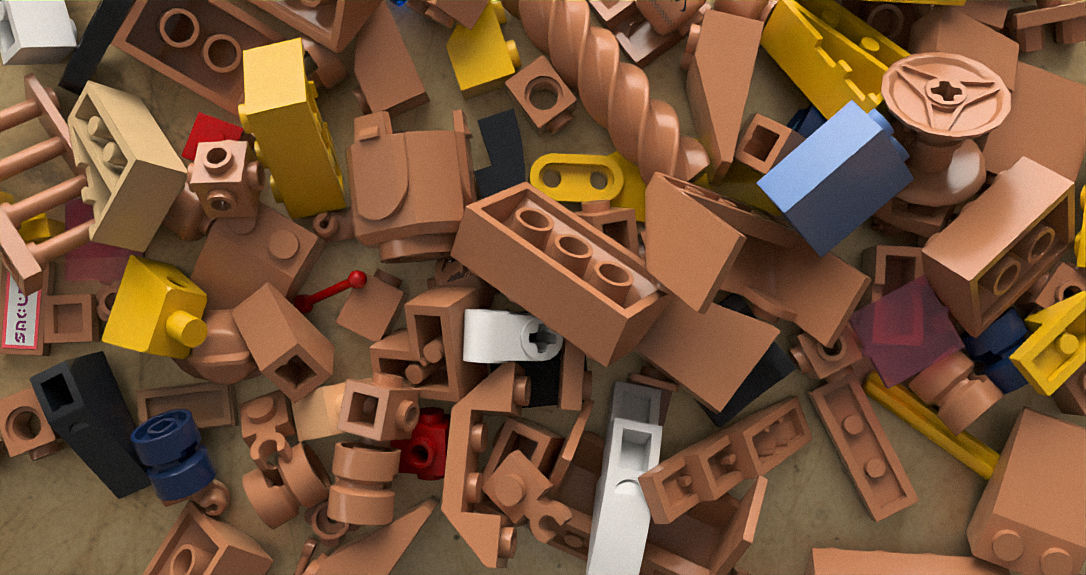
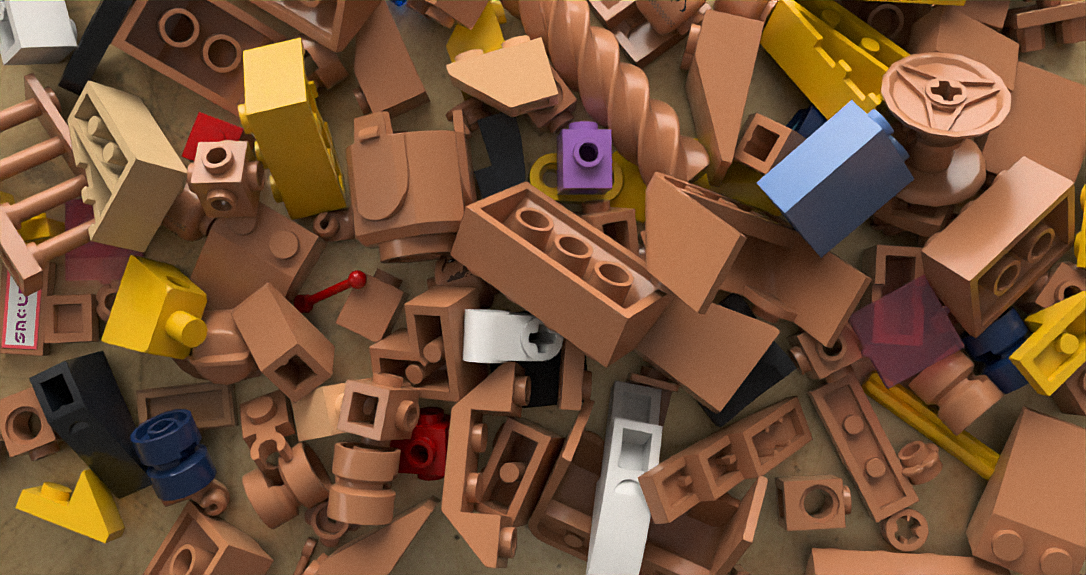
(87, 511): none -> yellow slope
(473, 110): none -> nougat bush
(509, 78): none -> light nougat slope
(520, 493): nougat plate -> none
(584, 160): none -> medium lavender brick
(791, 496): none -> nougat brick
(918, 529): none -> nougat bush
(920, 462): none -> nougat plate

